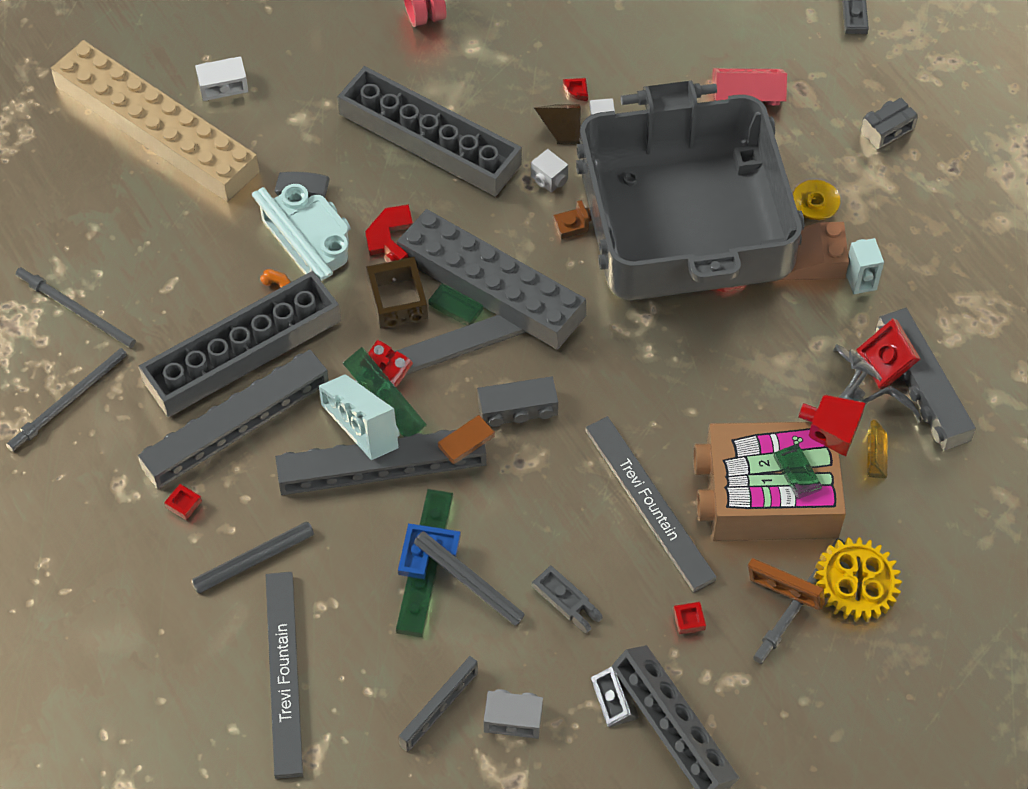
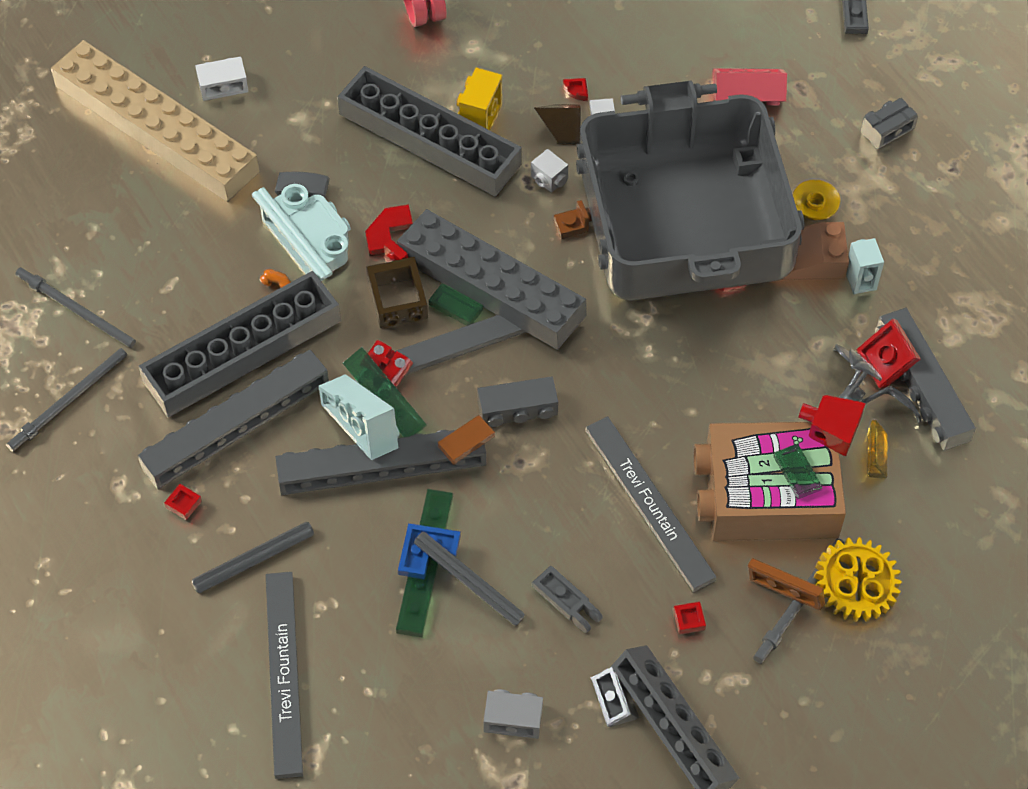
(438, 704): dark grey tile -> none
(481, 98): none -> yellow brick

